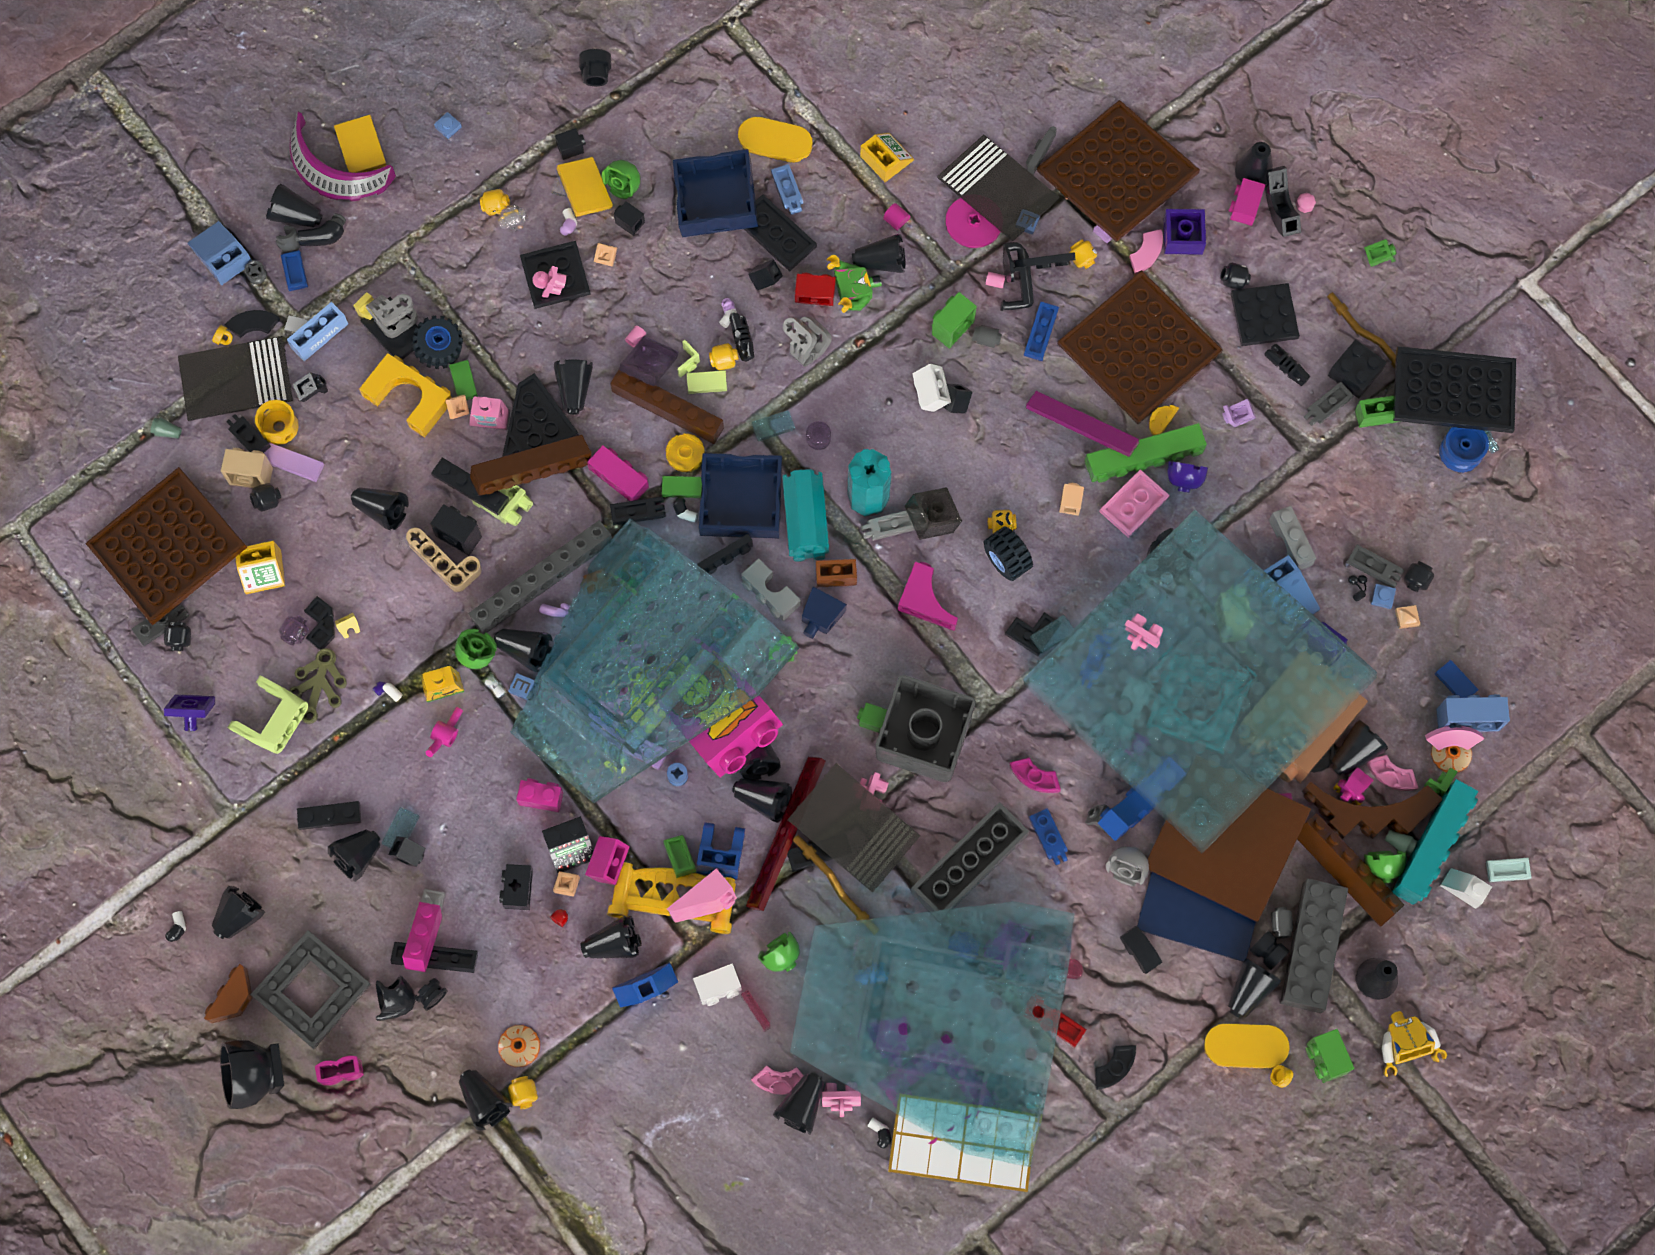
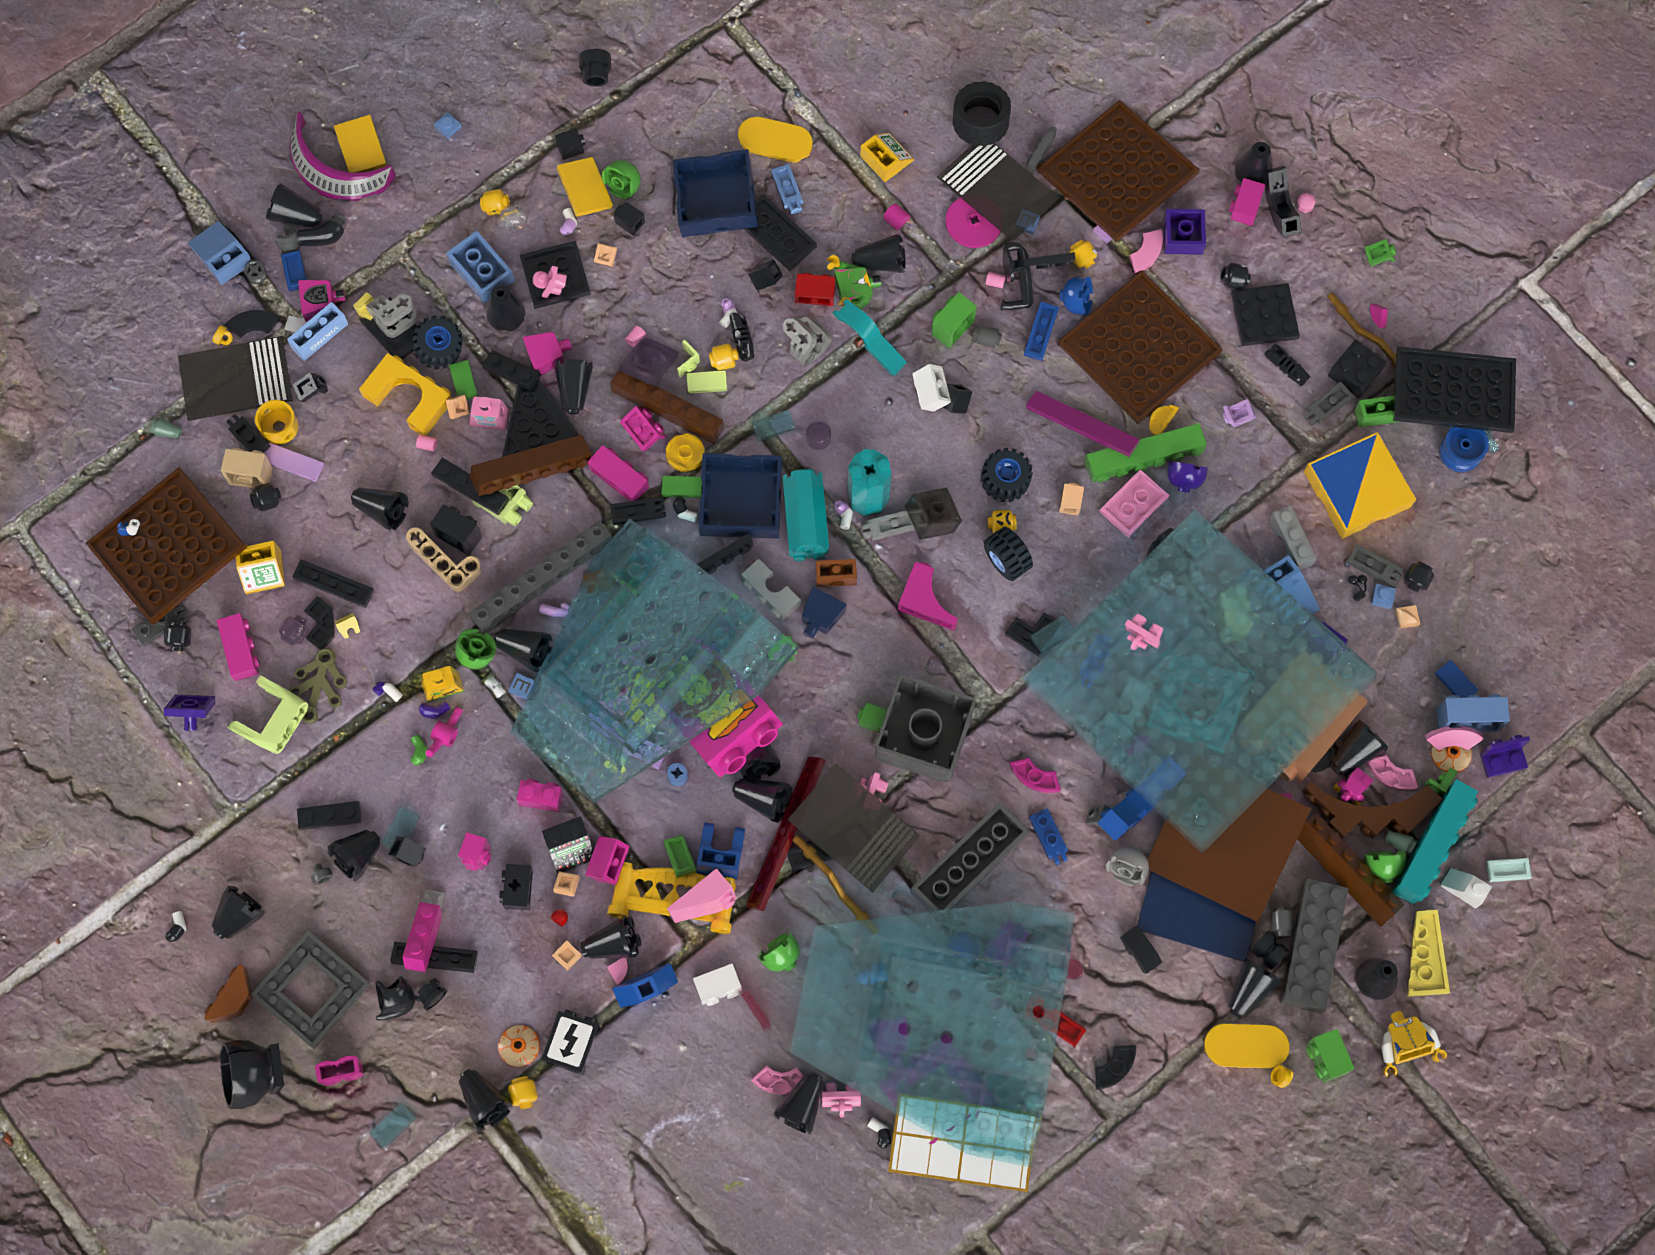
(128, 530): none -> arm
(238, 646): none -> dark pink brick
(316, 296): none -> dark pink torso
(321, 874): none -> dark grey tile
(333, 583): none -> black plate
(392, 1125): none -> clear light blue tile
(420, 752): none -> bright green arm
(426, 443): none -> bright pink hinge
(433, 712): none -> dark purple arm
(475, 852): none -> dark pink brick
(479, 266): none -> medium blue brick
(505, 310): none -> black cone
(511, 370): none -> black plate
(545, 350): none -> dark pink torso
(567, 955): none -> light nougat plate
(570, 1041): none -> panel
(618, 970): none -> bright pink tile
(642, 427): none -> dark pink bracket
(845, 512): none -> arm
(871, 336): none -> teal piece
(985, 95): none -> black tyre
(1006, 475): none -> black wheel
(1077, 295): none -> blue cylinder
(1359, 485): none -> yellow tile
(1379, 315): none -> dark pink tile
(1427, 959): none -> light yellow wing
(1505, 756): none -> dark purple bracket

